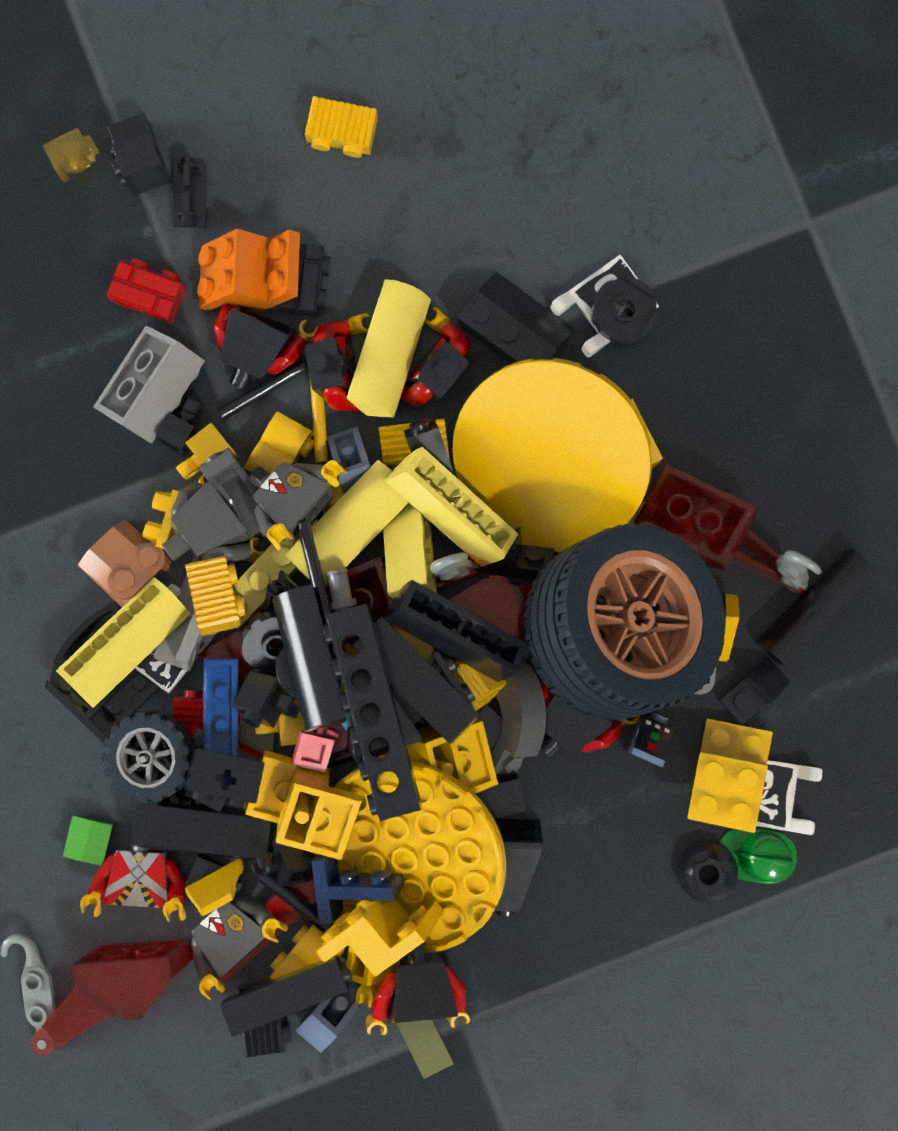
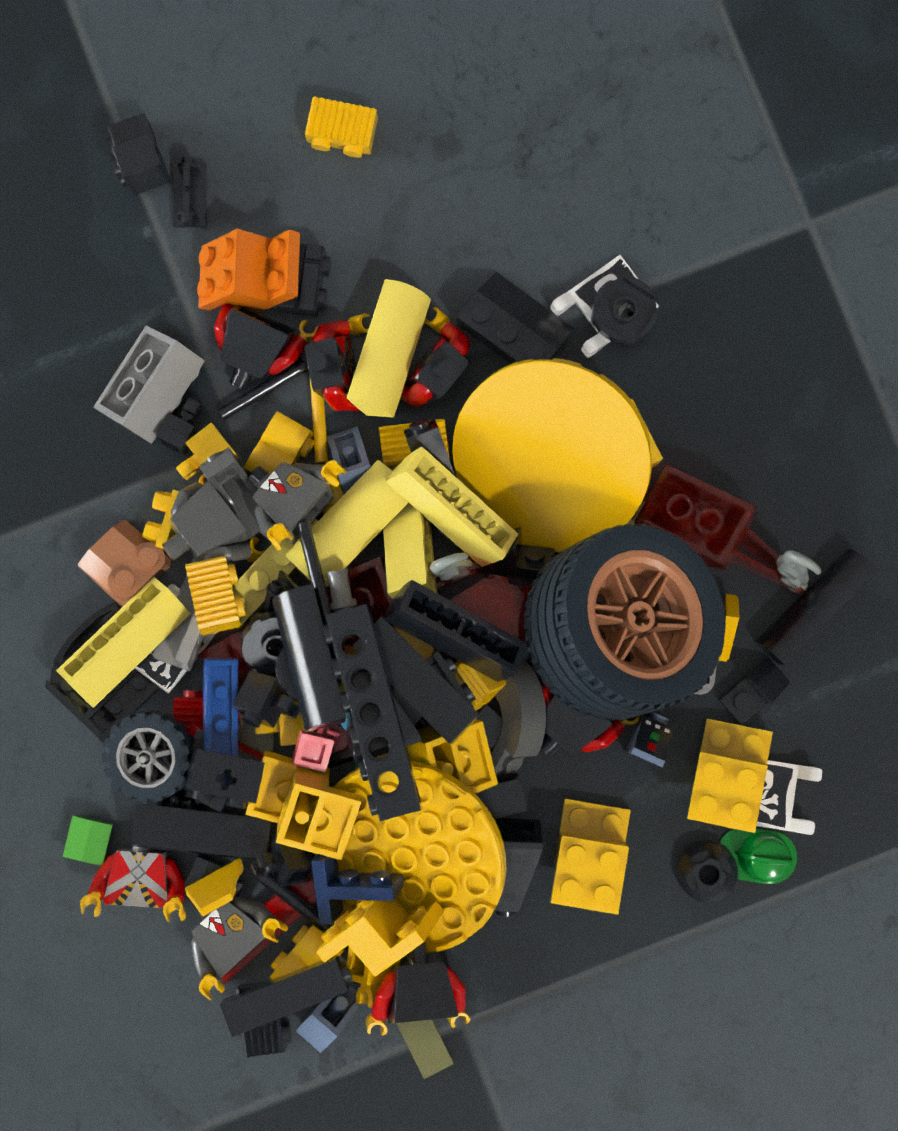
(71, 153): clear yellow brick -> none
(108, 982): clear red slope -> none
(147, 291): red brick -> none
(590, 856): none -> yellow bracket

